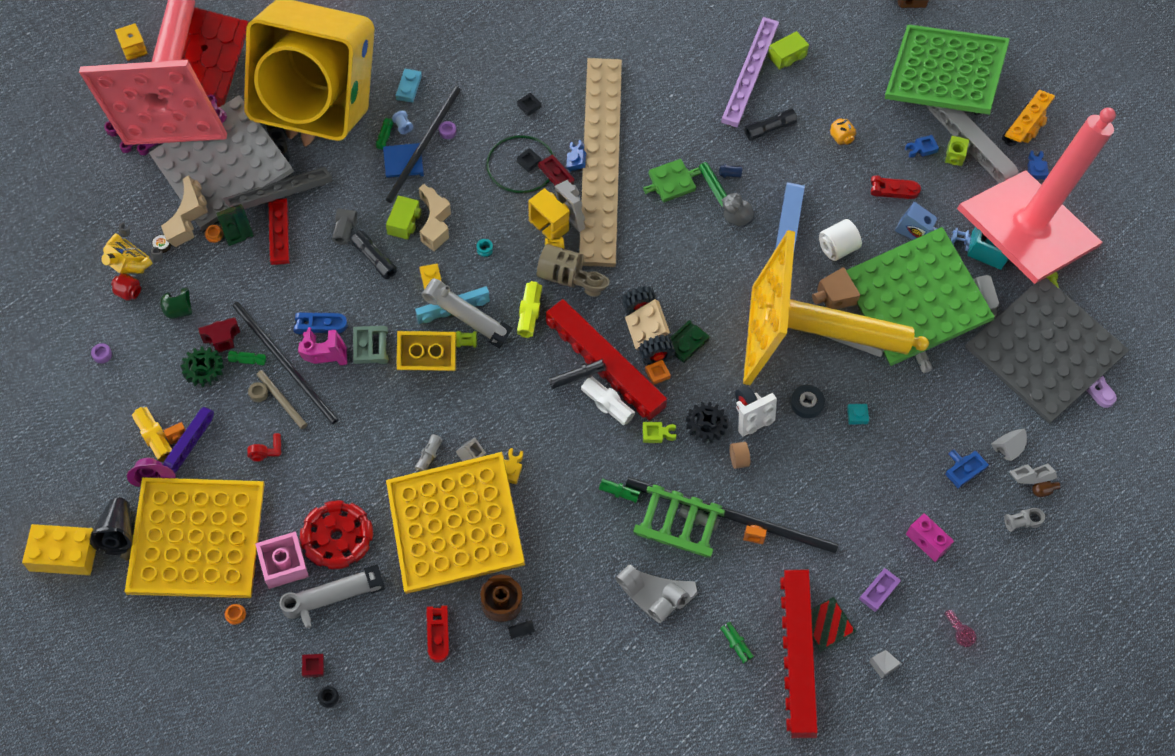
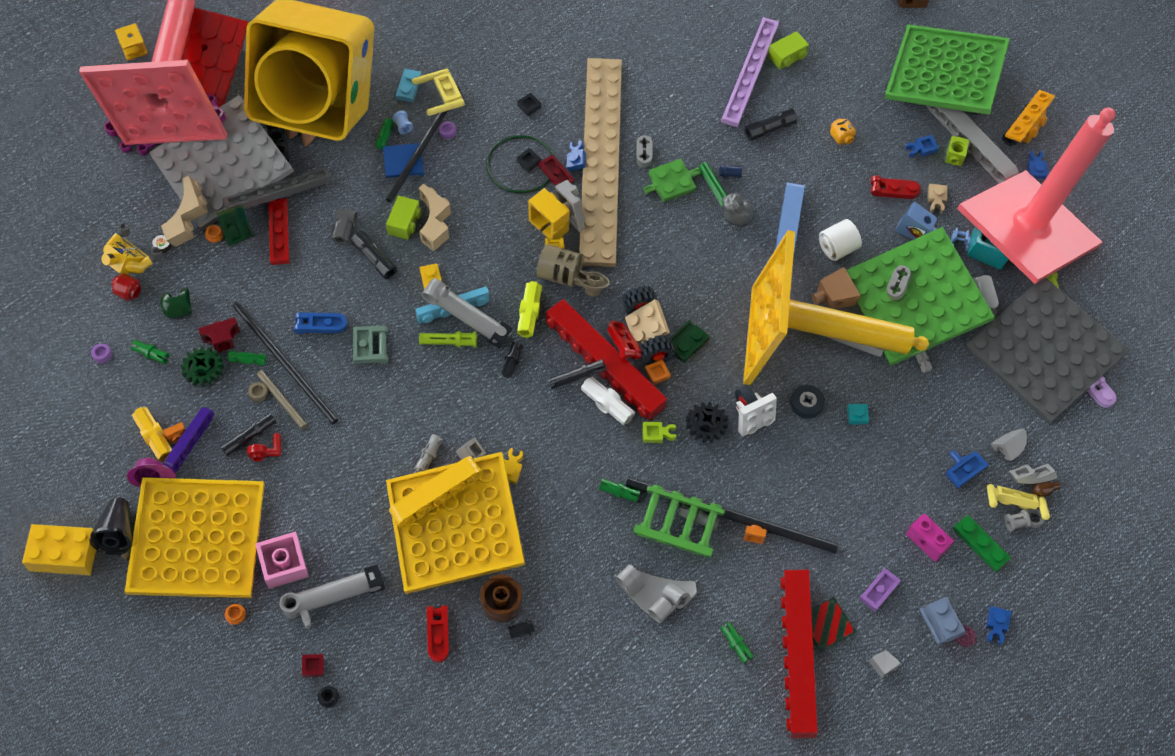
(150, 351): none -> green pin
(255, 429): none -> black pin
(329, 351): dark pink tile -> none
(331, 524): red plate -> none
(426, 350): yellow brick -> none
(435, 492): none -> yellow beam
(447, 89): none -> light yellow plate
(488, 251): teal bush -> none
(511, 359): none -> black axle
(624, 340): none -> red plate
(640, 151): none -> light grey beam
(739, 455): medium nougat piece -> none
(894, 281): none -> light grey beam
(937, 196): none -> tan plate
(942, 621): none -> sand blue plate
(981, 543): none -> green plate
(998, 621): none -> blue plate
(1022, 499): none -> light yellow plate

